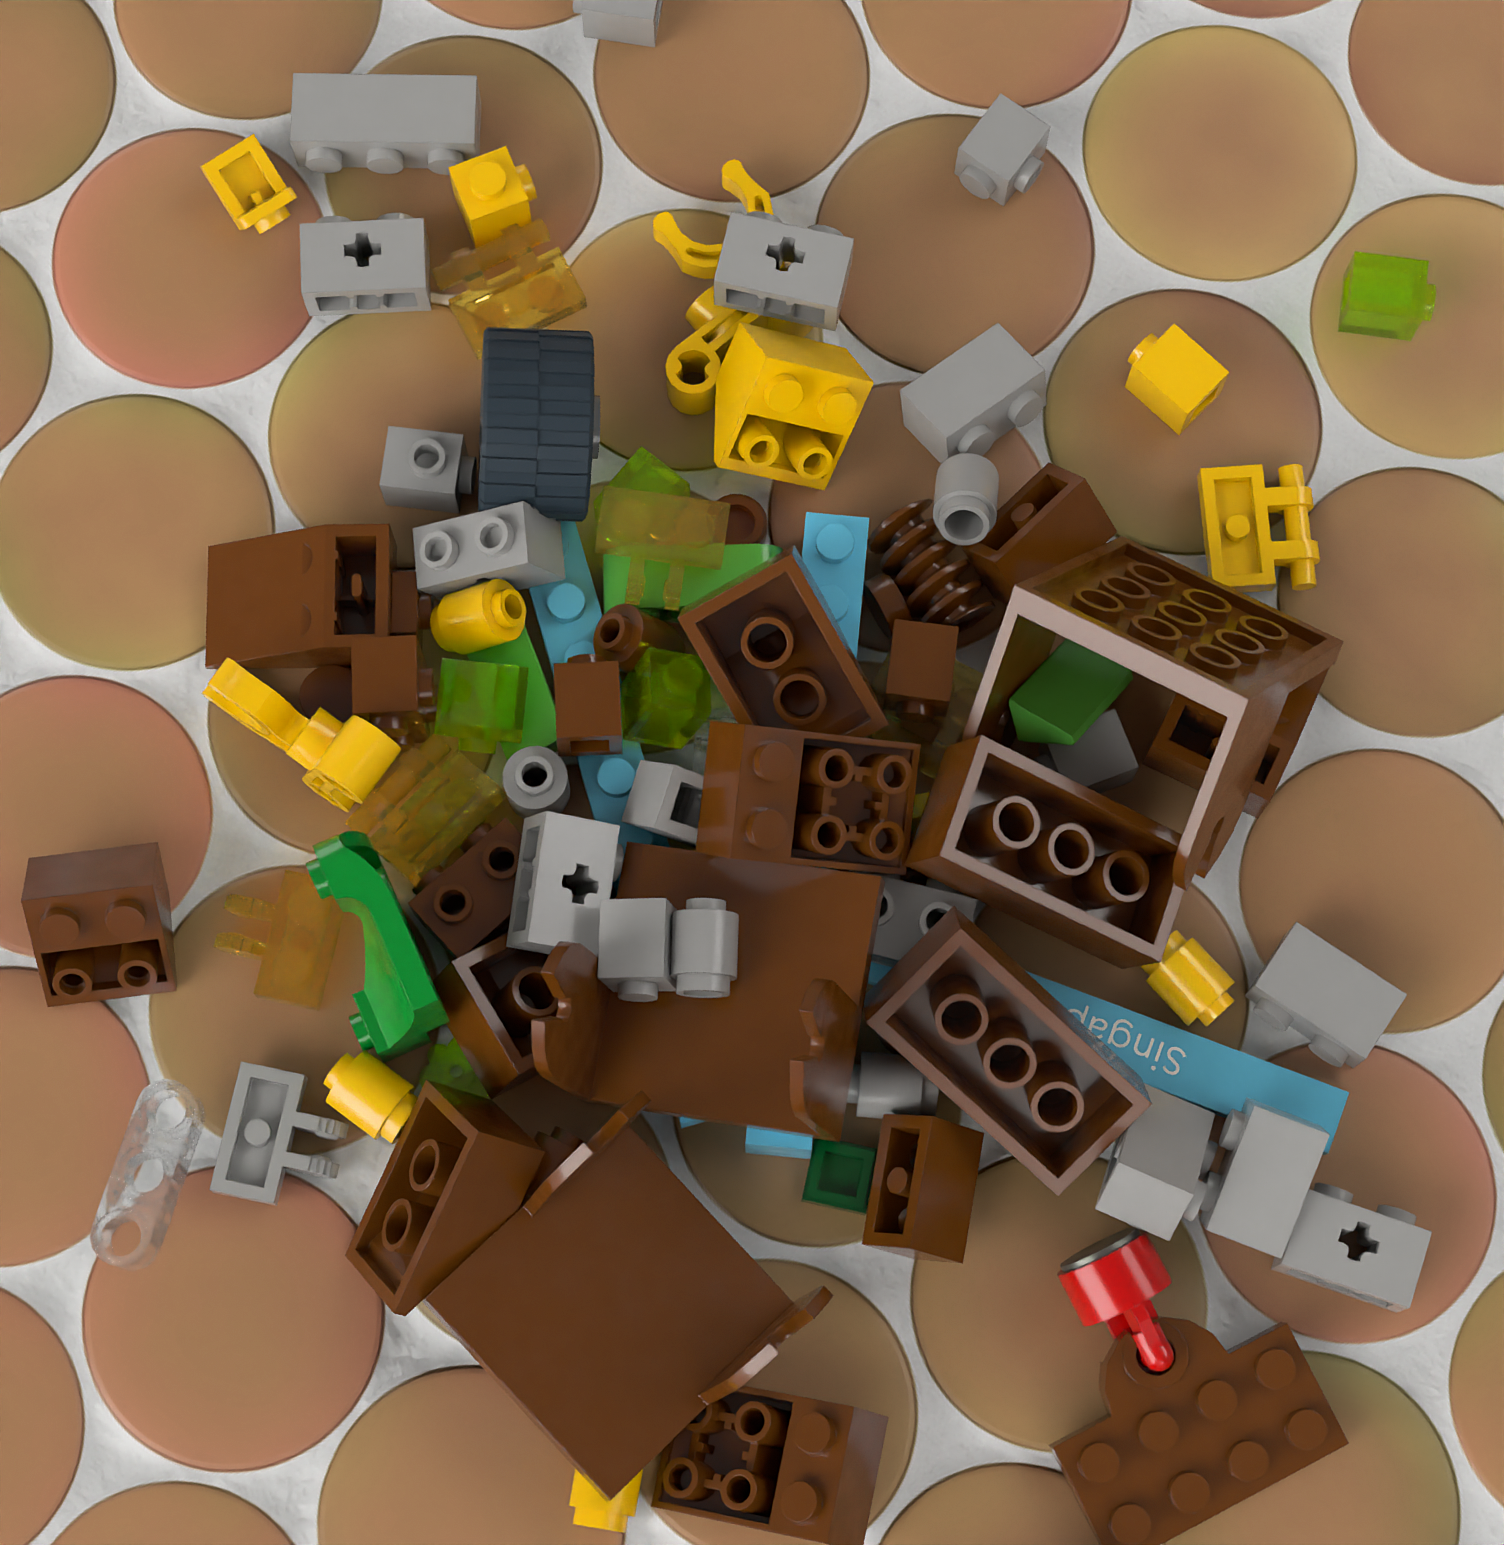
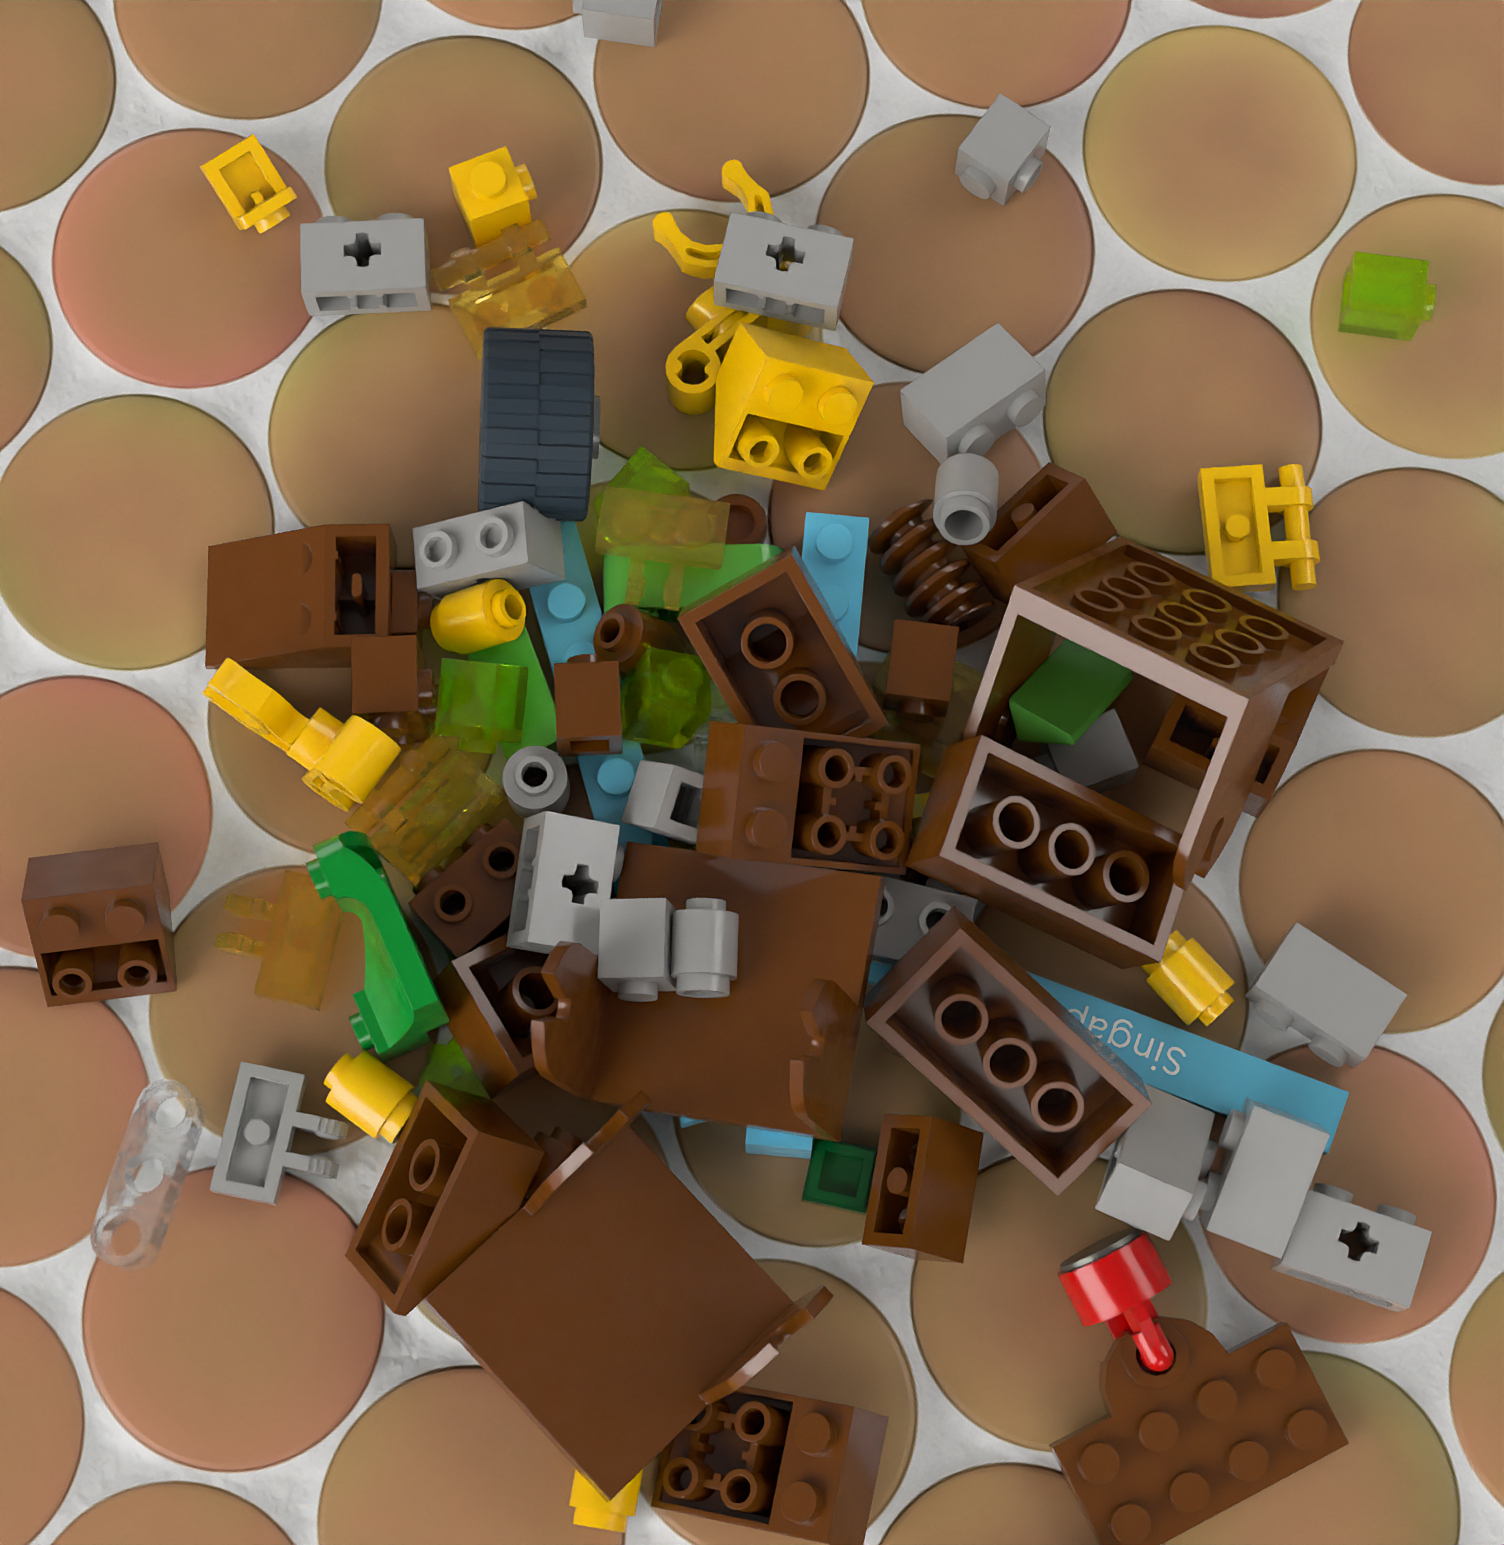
(329, 689): reddish brown tile -> none
(384, 121): light grey brick -> none
(426, 469): light grey brick -> none
(885, 602): reddish brown tile -> none
(890, 1086): light grey brick -> none
(1174, 377): yellow brick -> none

